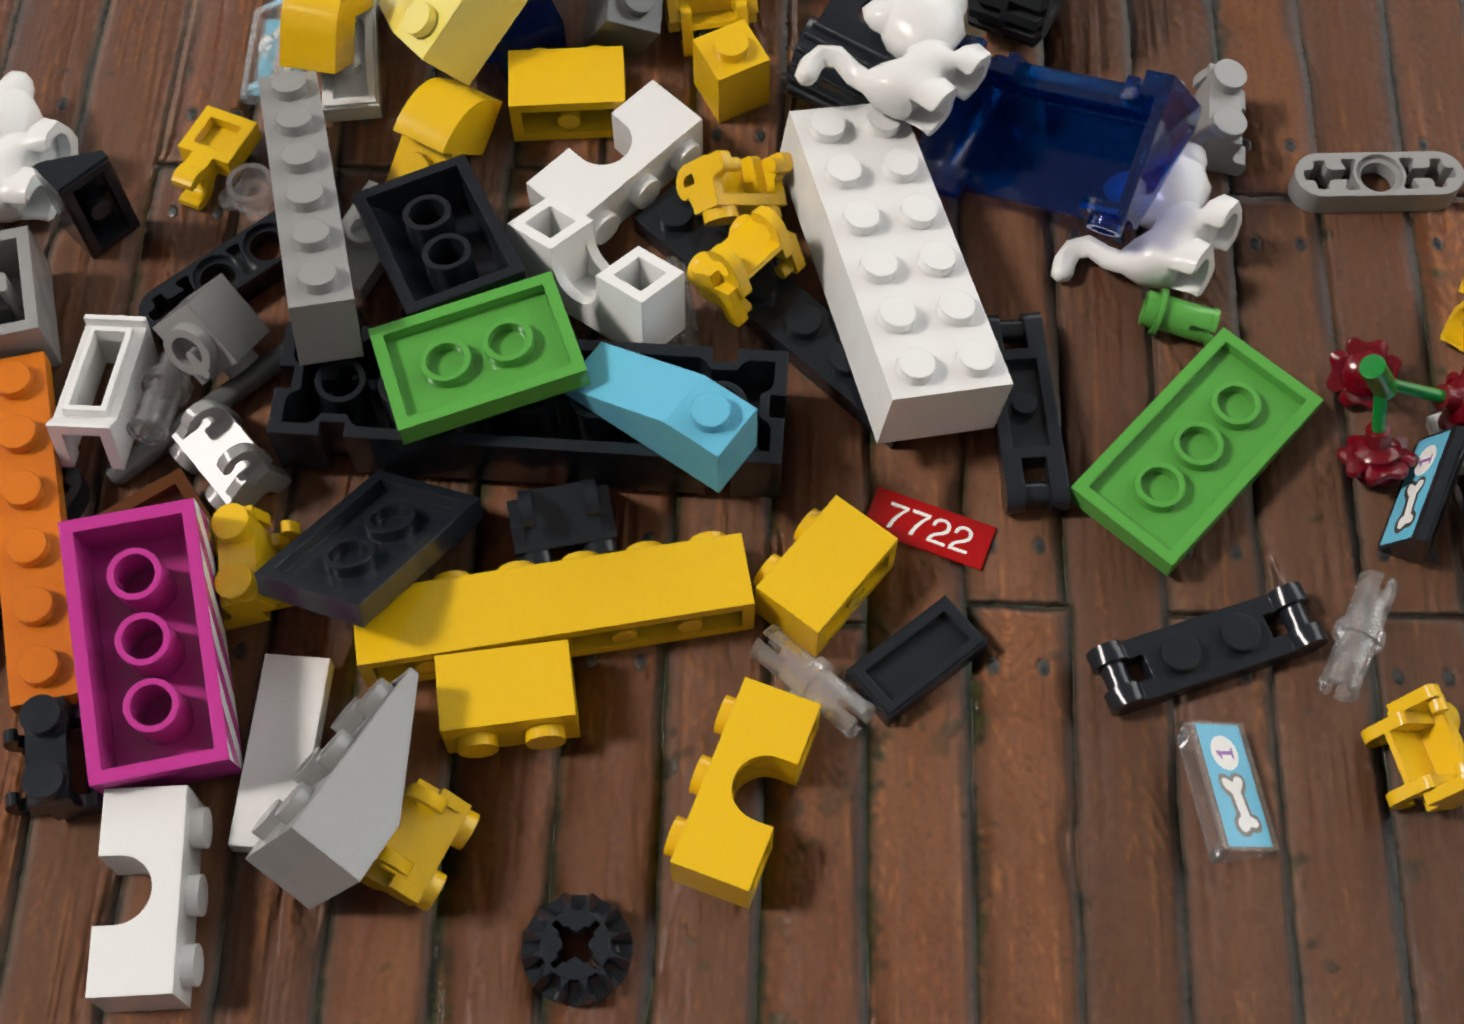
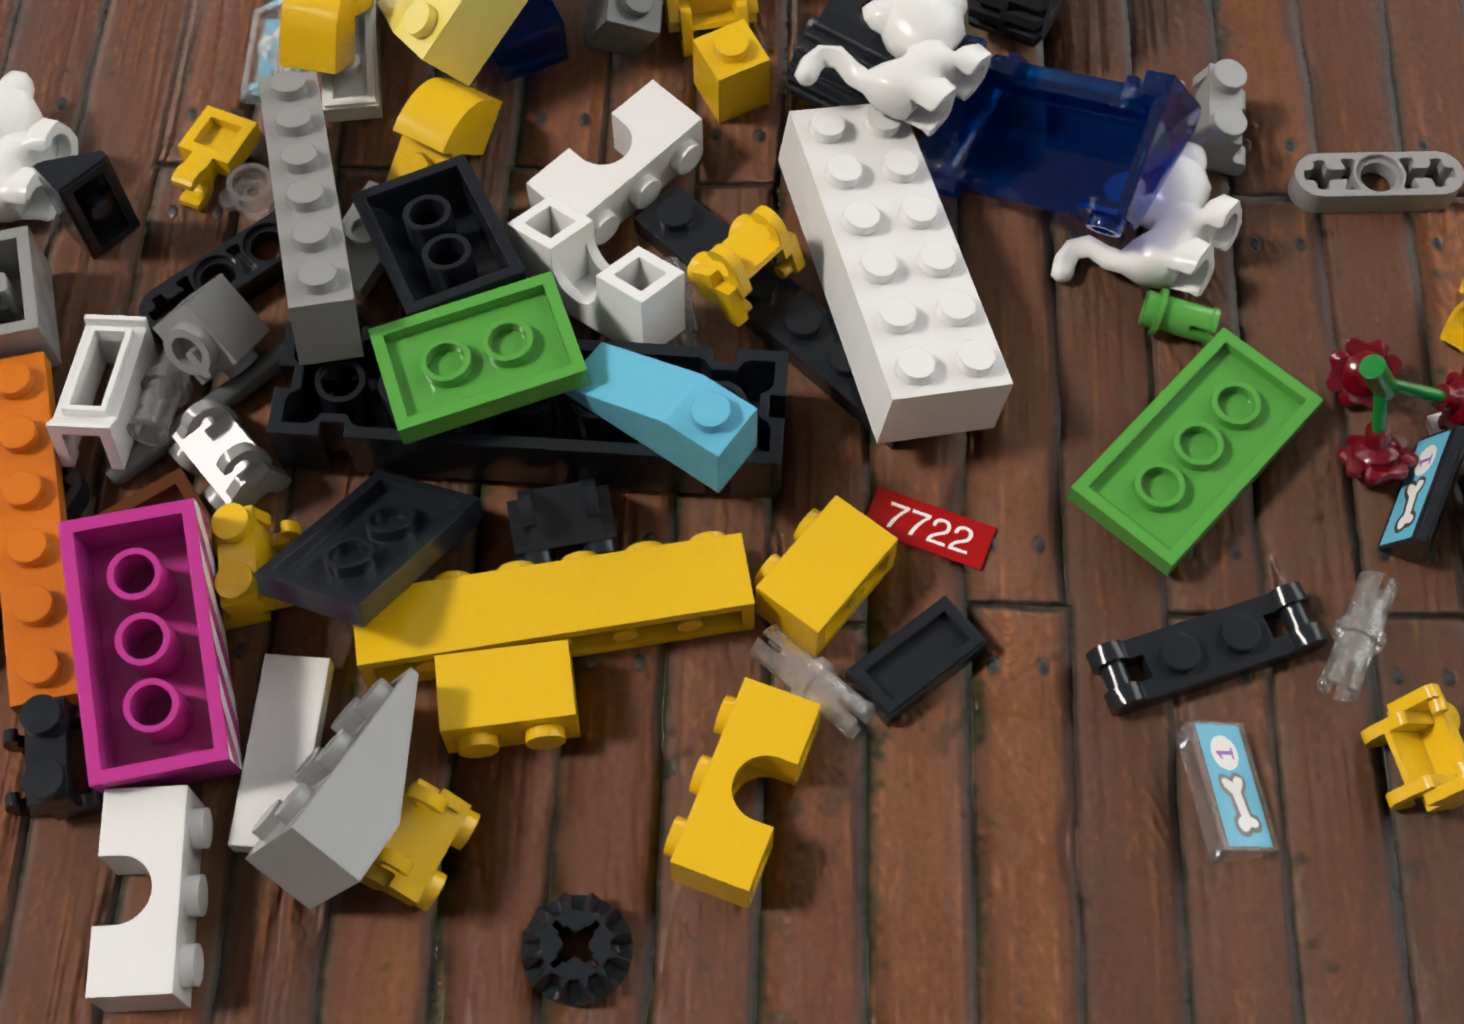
(565, 92): yellow brick -> none
(732, 185): yellow piece -> none
(1029, 423): black plate -> none

